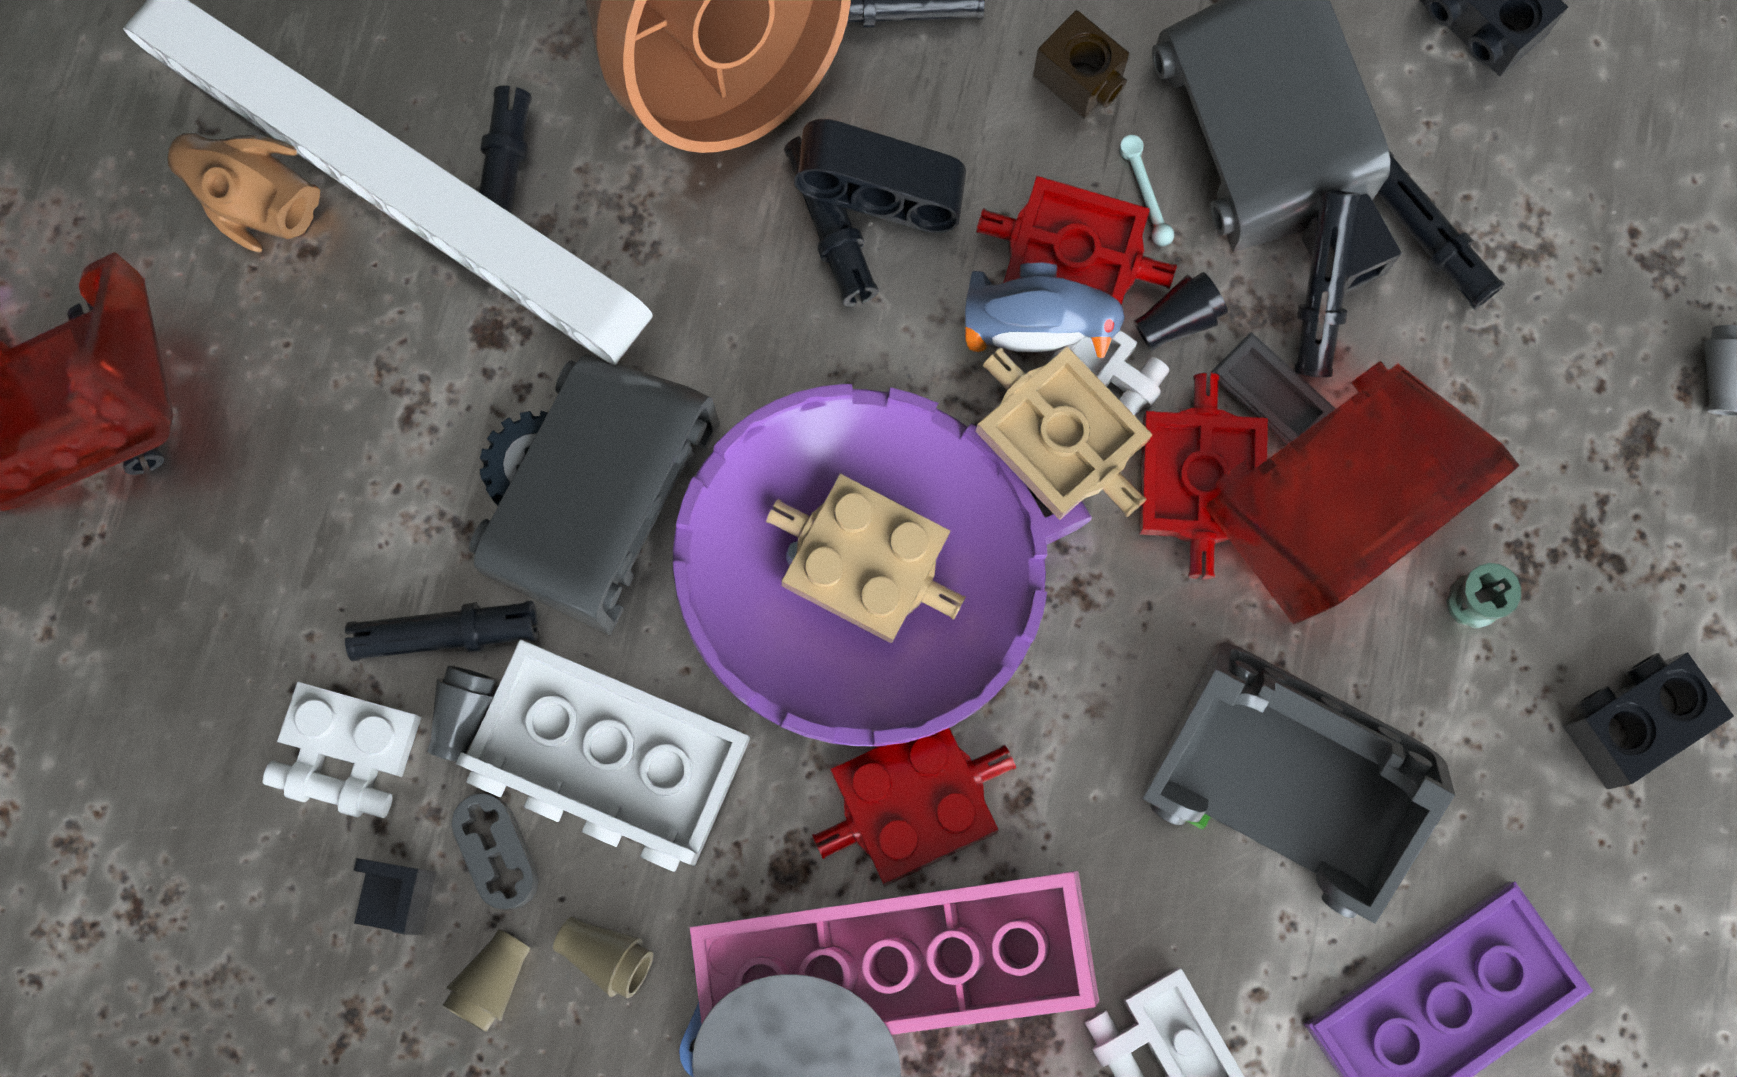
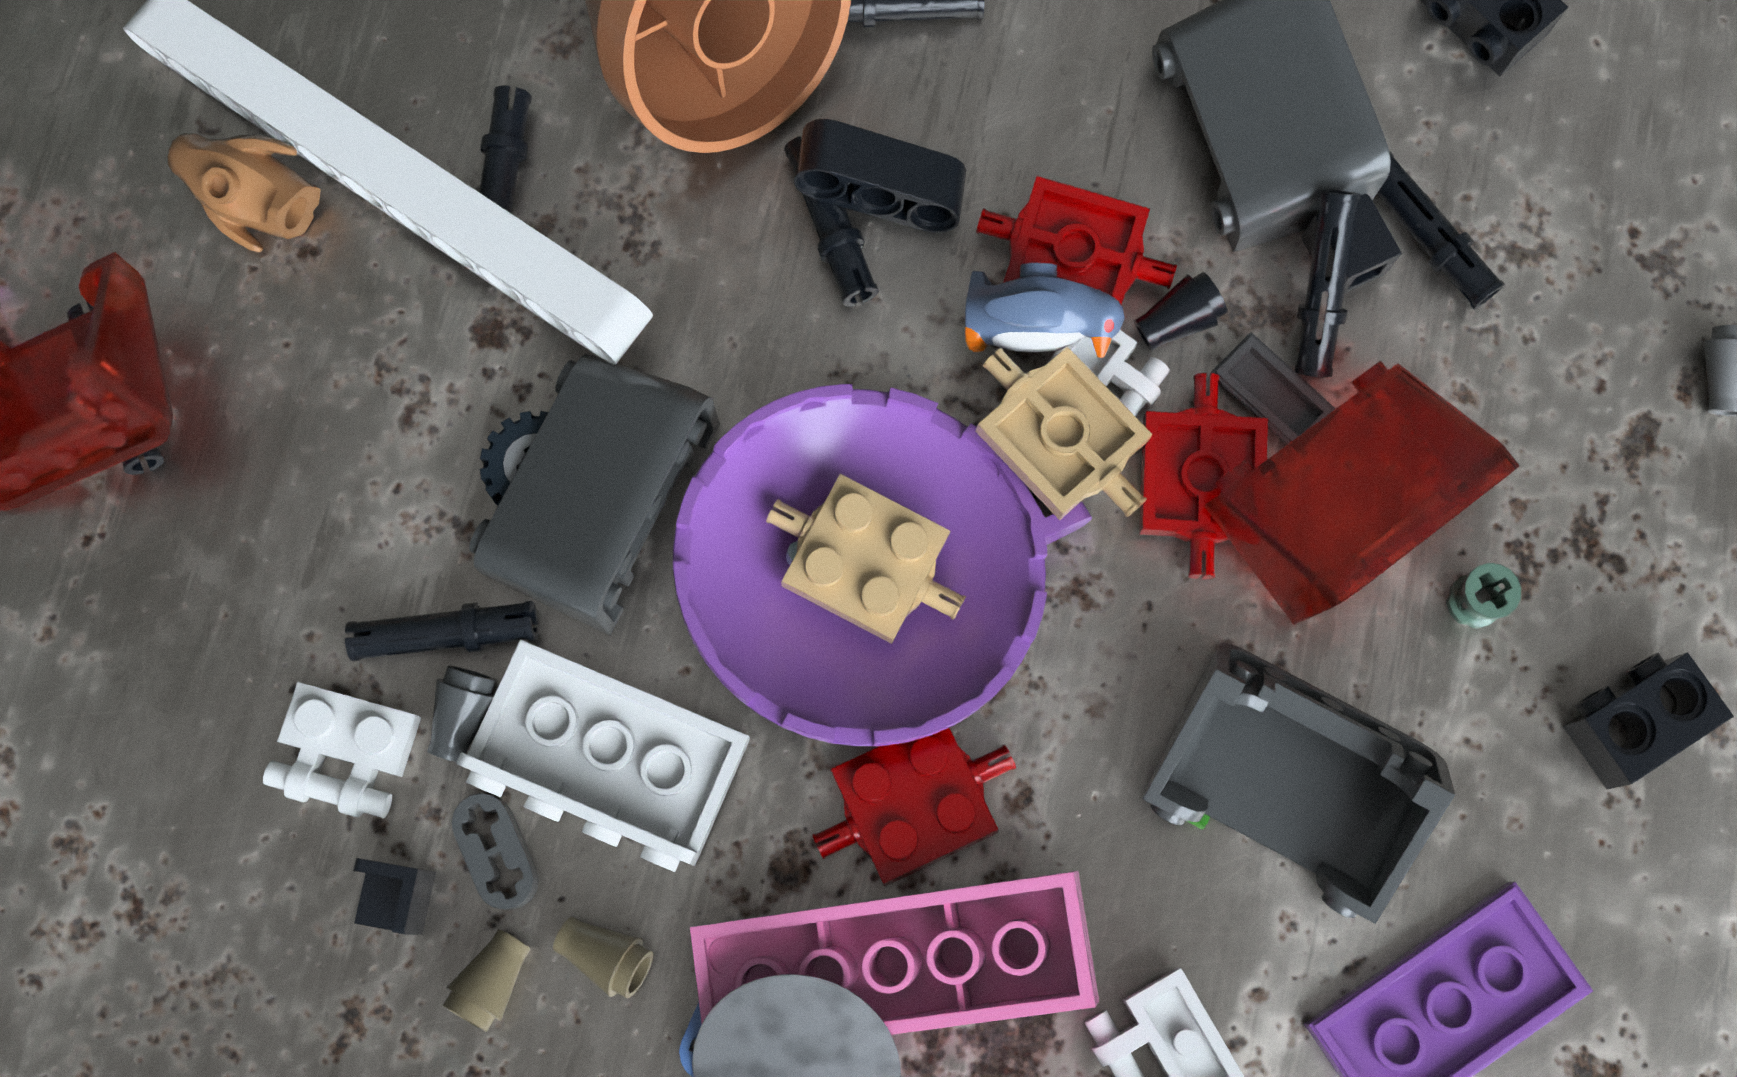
(1081, 42): dark brown brick -> none
(1131, 150): light aqua hinge -> none

